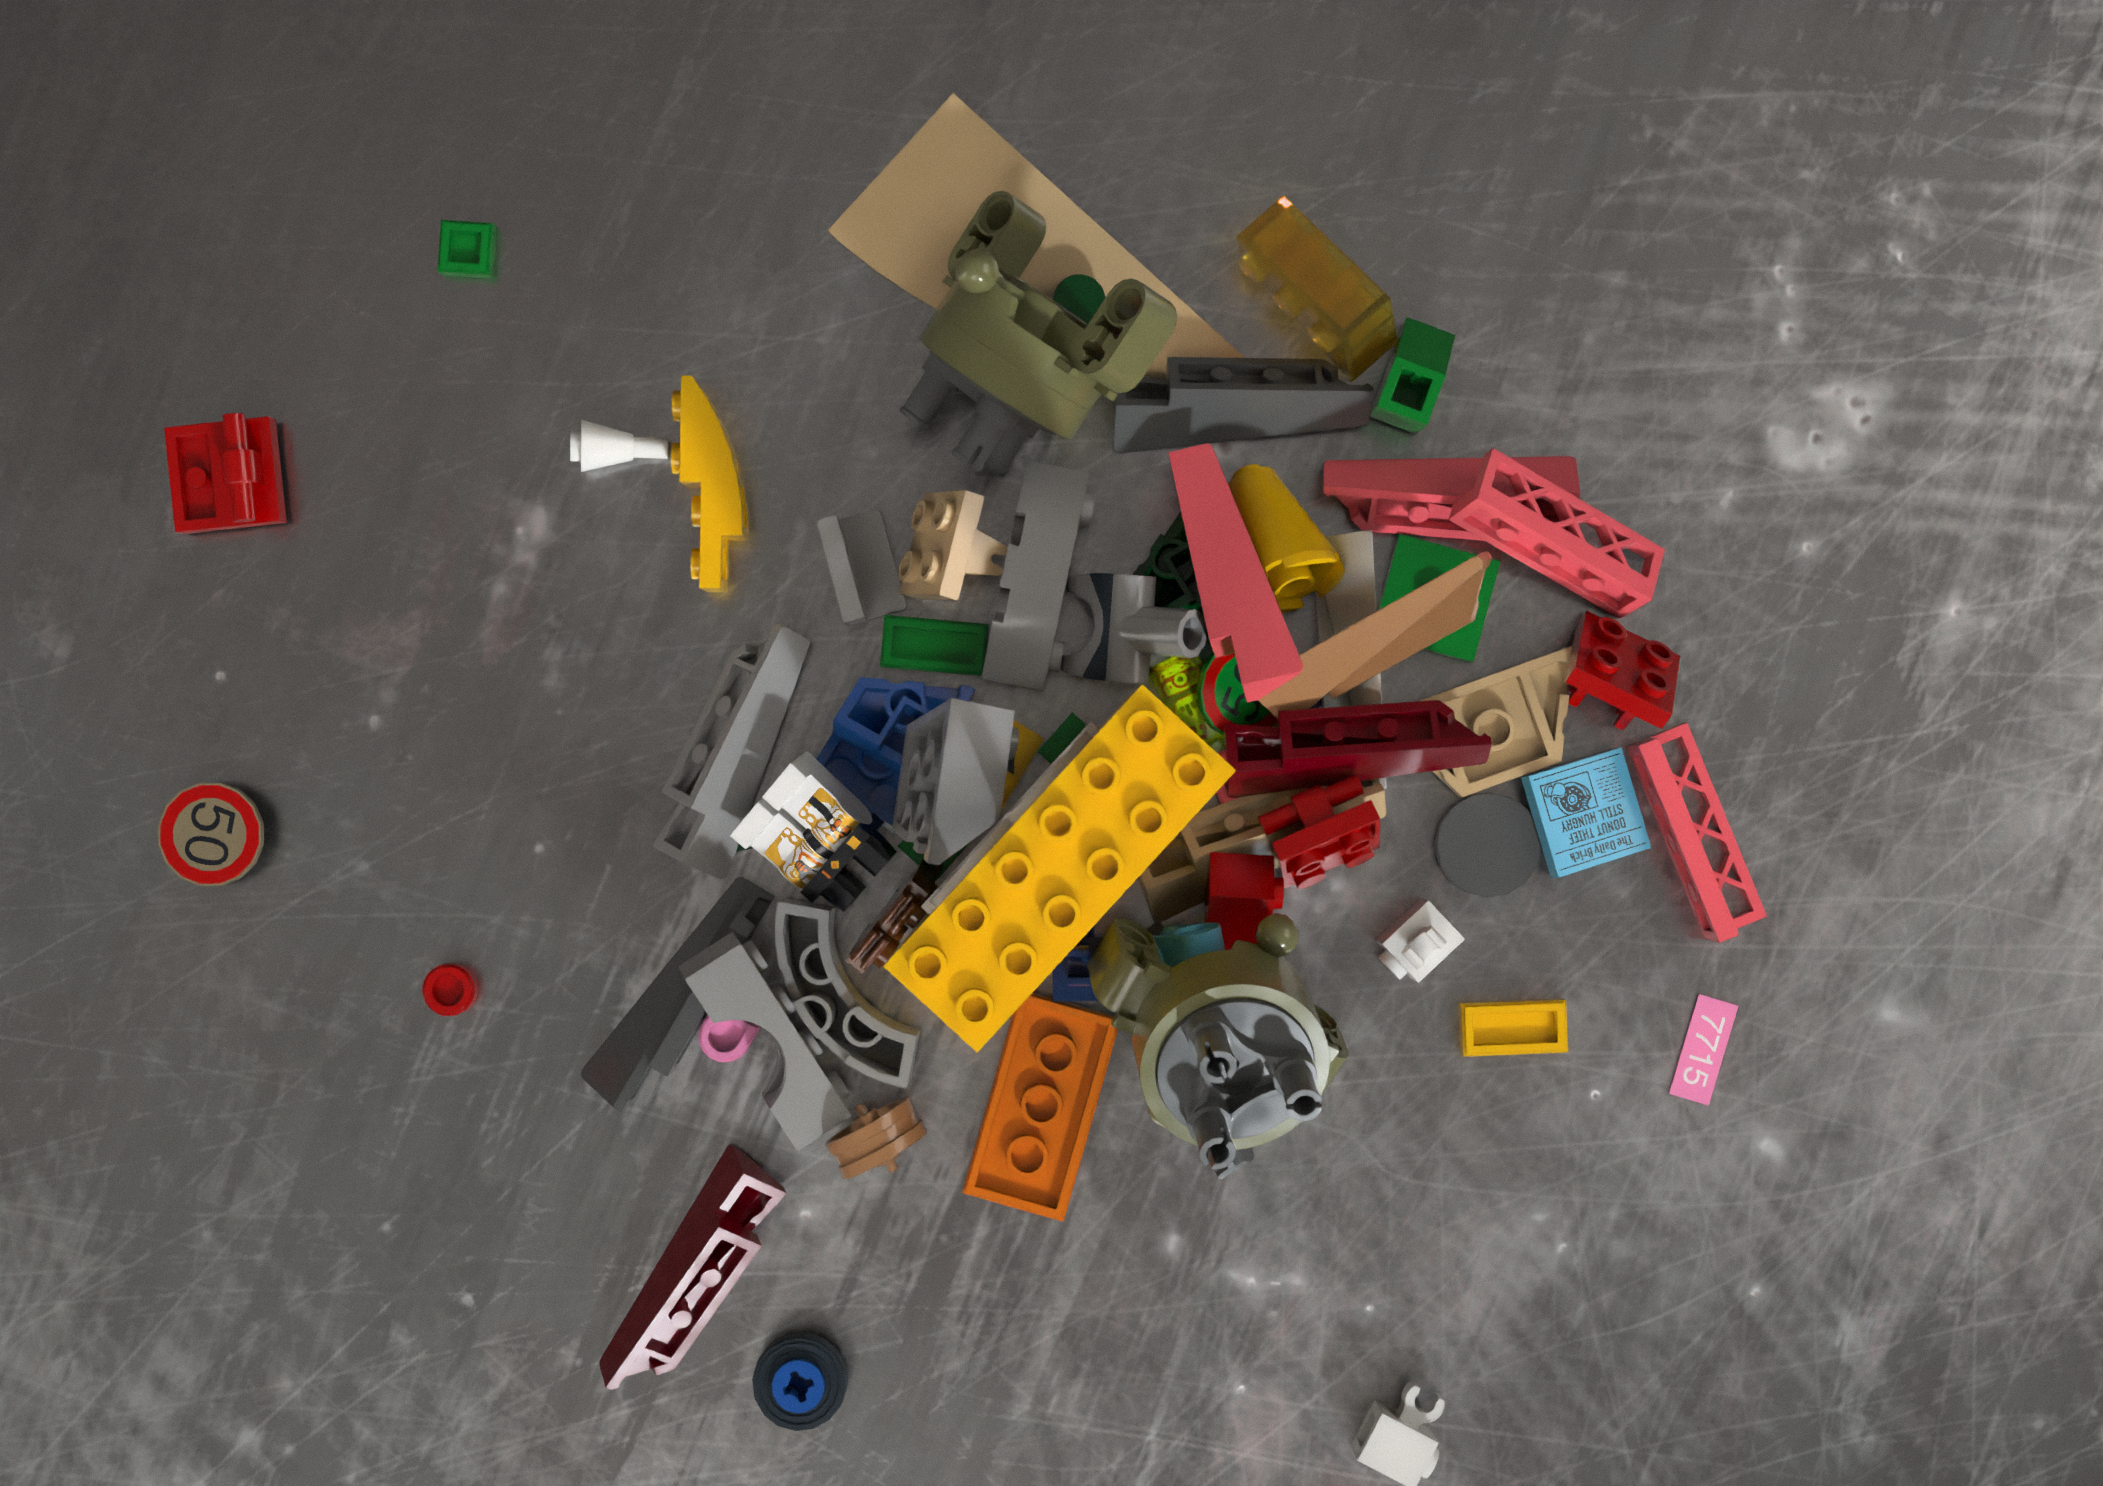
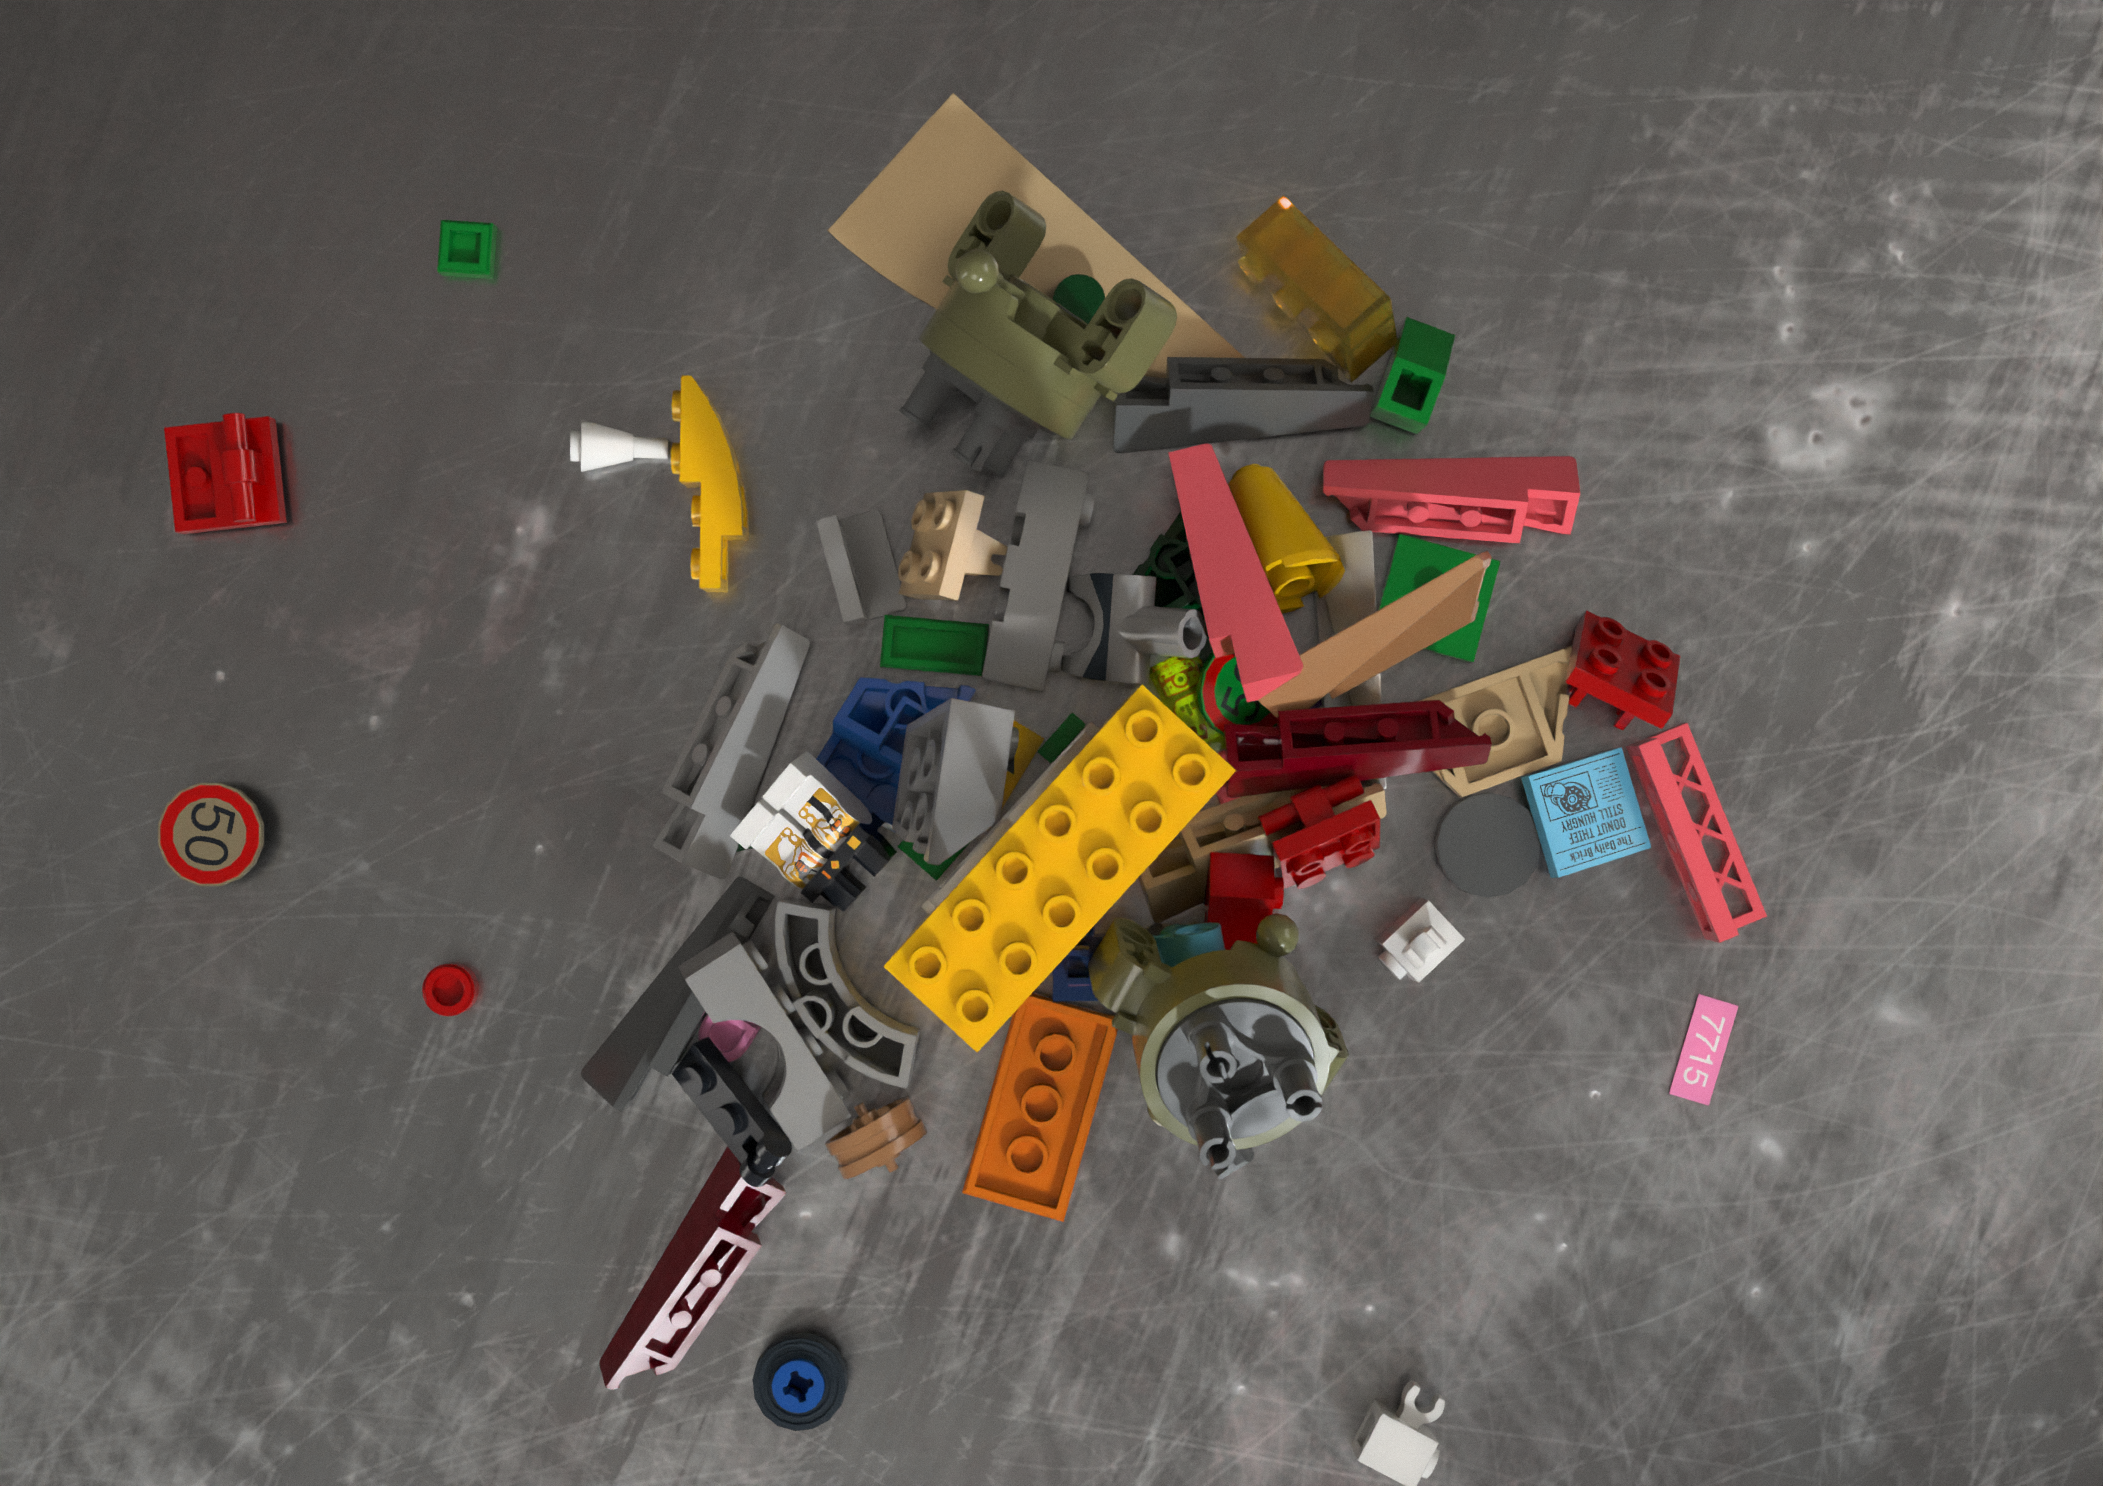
(733, 1112): none -> black plate
(883, 935): reddish brown plate -> none
(1513, 1027): yellow tile -> none
(1559, 547): coral fence -> none

